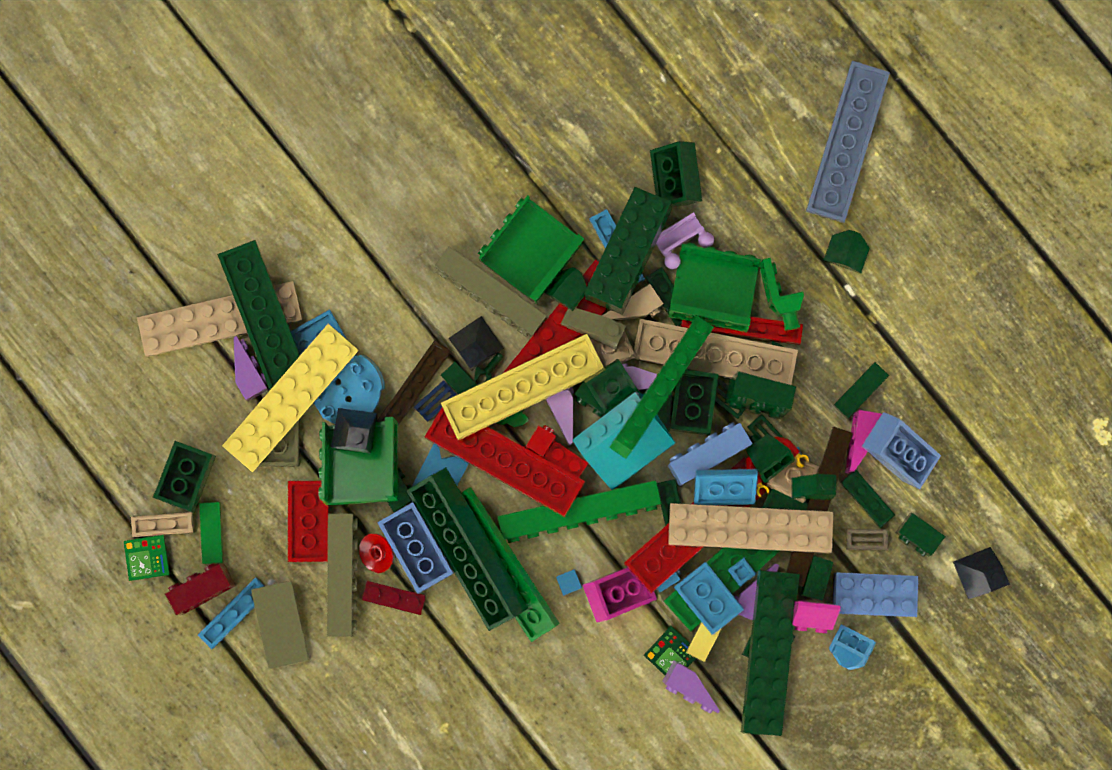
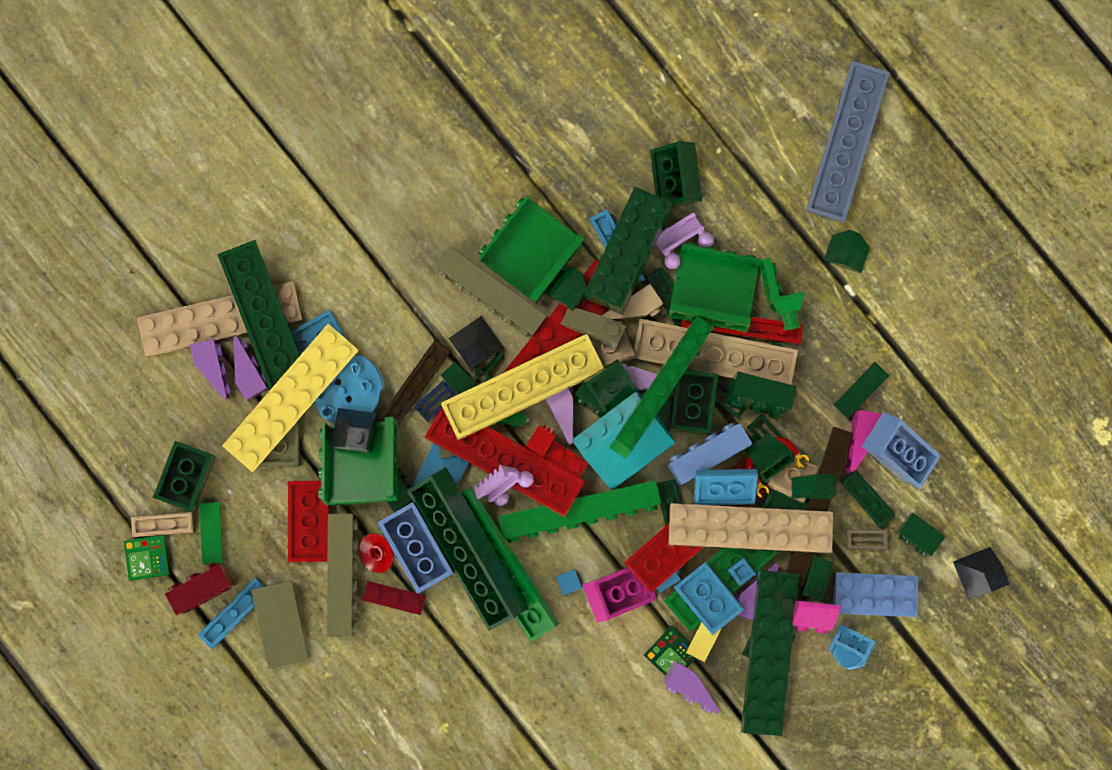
(207, 359): none -> medium lavender slope
(500, 481): none -> lavender gear

